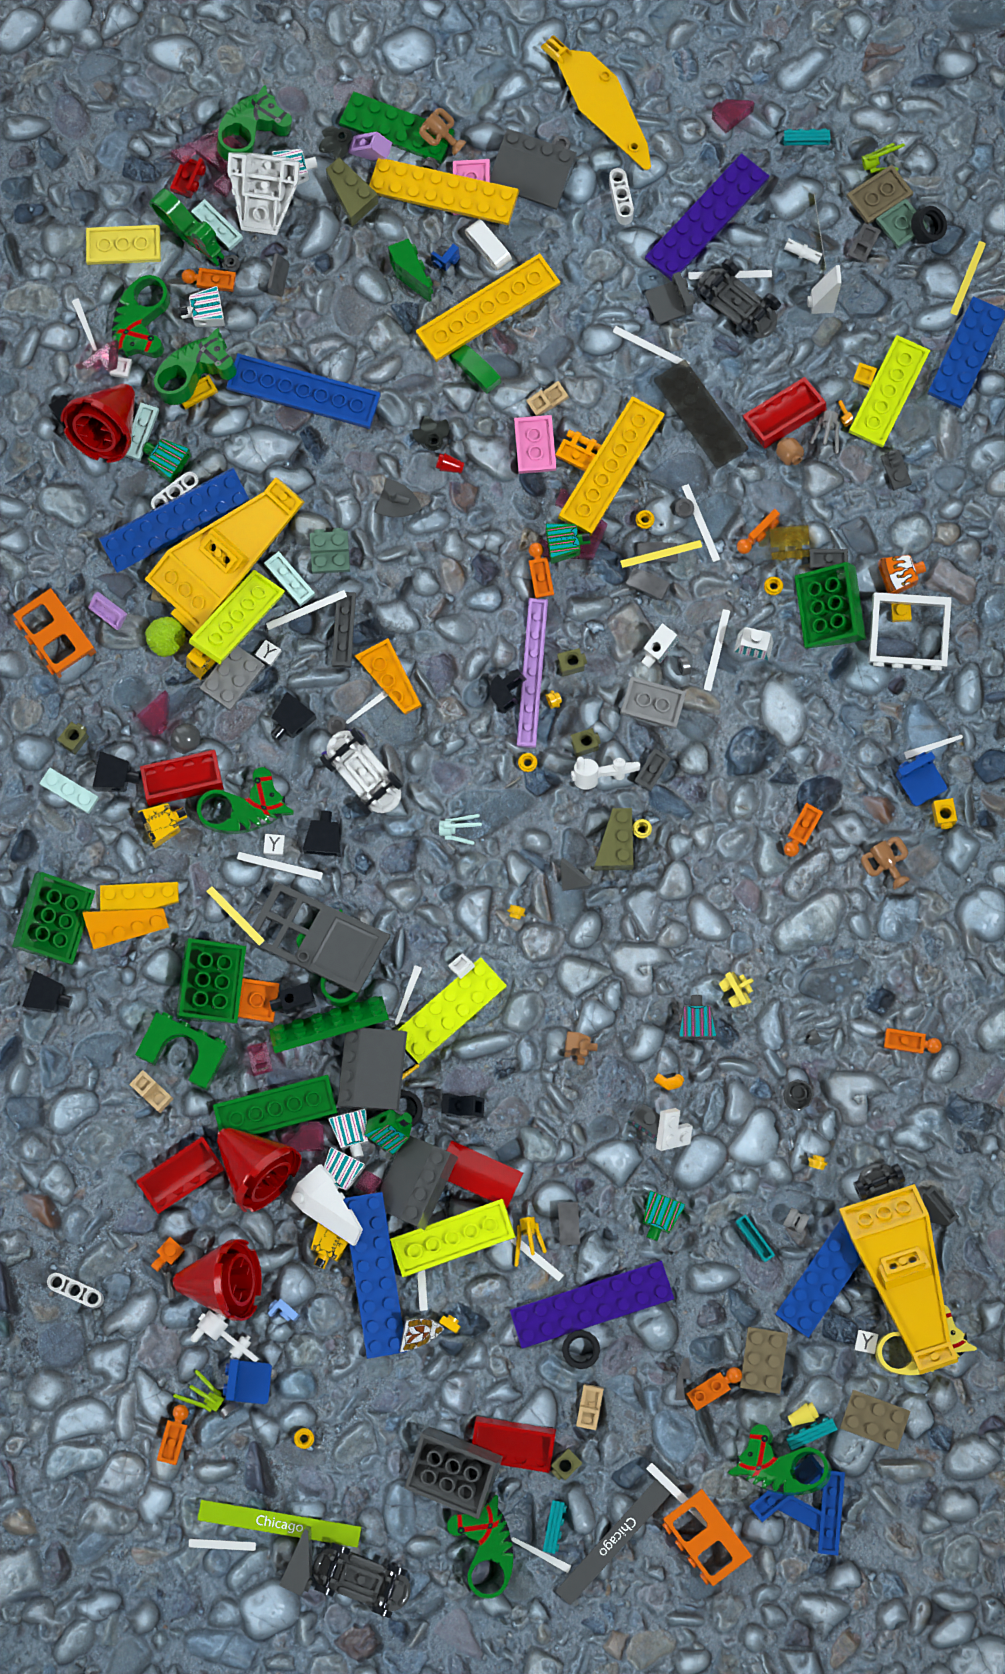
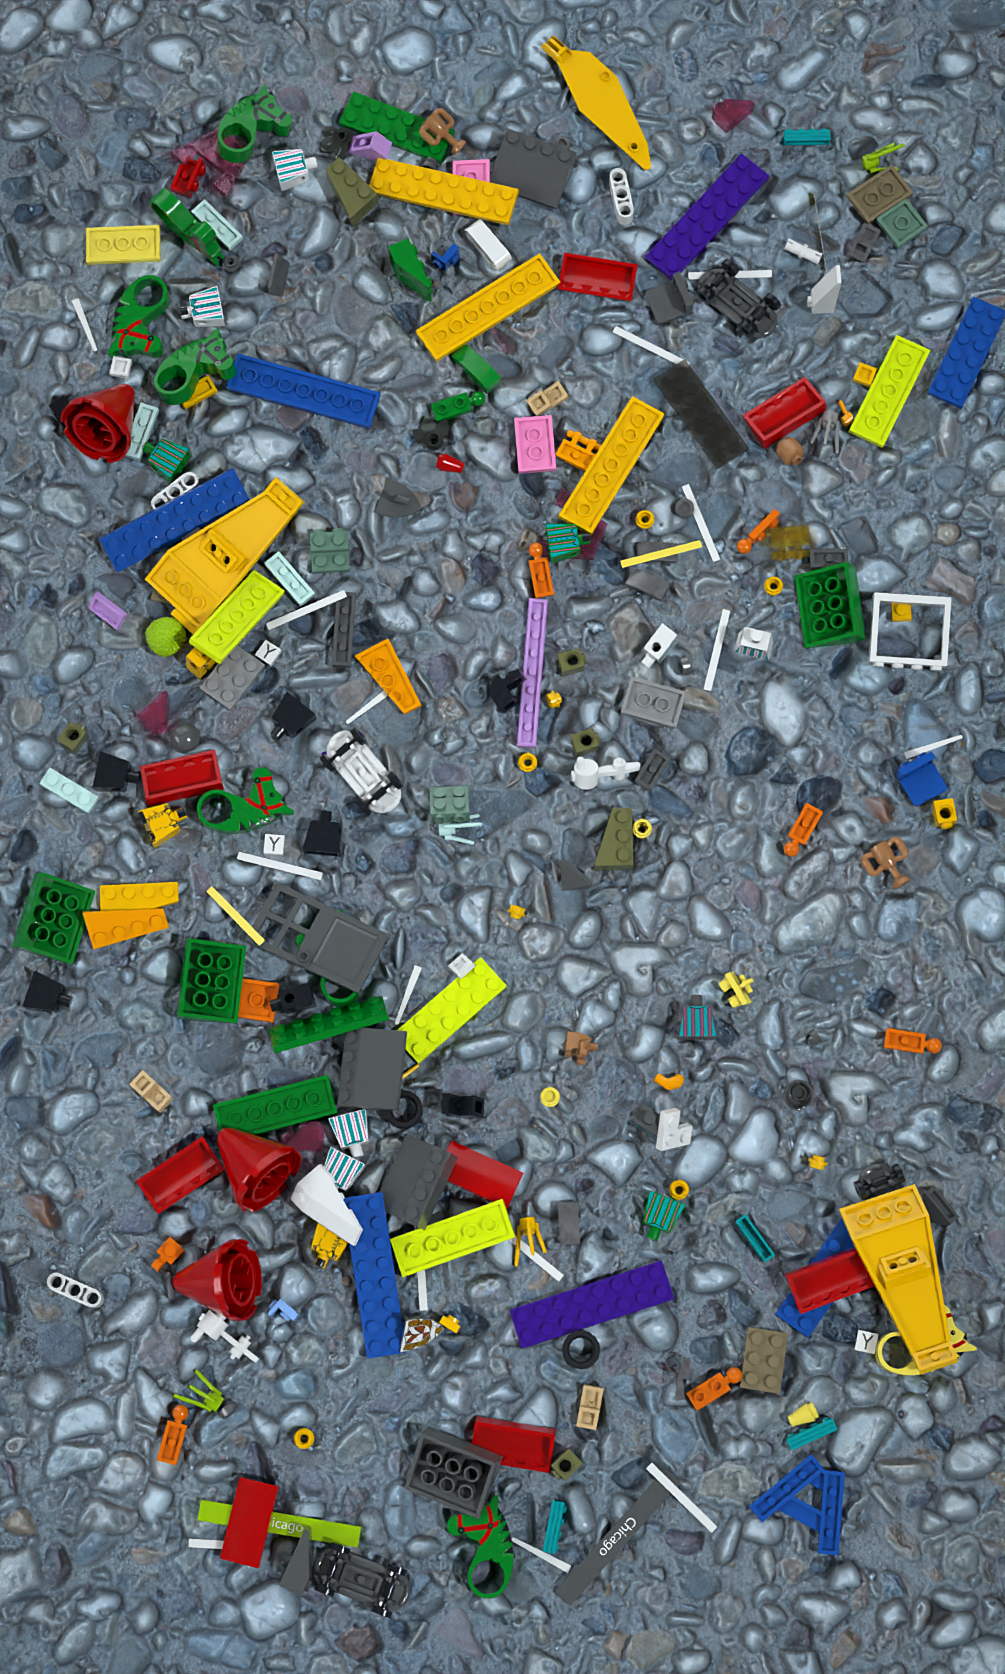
(62, 625): orange window -> none
(105, 356): clear pink slope -> none
(165, 1029): green arch -> none
(210, 278): orange plate -> none
(247, 1381): blue bracket -> none
(249, 1522): none -> red slope
(260, 1059): clear pink slope -> none
(262, 189): white wedge -> none
(336, 725): flat silver tile -> none
(368, 1183): clear pink slope -> none
(389, 1130): green torso -> none
(449, 804): none -> sand green plate
(457, 405): none -> green plate
(549, 1097): none -> light yellow plate
(597, 277): none -> red slope
(683, 1185): none -> yellow plate
(716, 1530): orange window -> none
(764, 1470): green animal -> none
(792, 1218): light grey wheel -> none
(828, 1280): none -> red slope
(875, 1419): dark tan plate -> none
(896, 469): dark grey plate -> none
(900, 573): torso -> none
(919, 229): black tyre -> none
(968, 277): light yellow sticker -> none

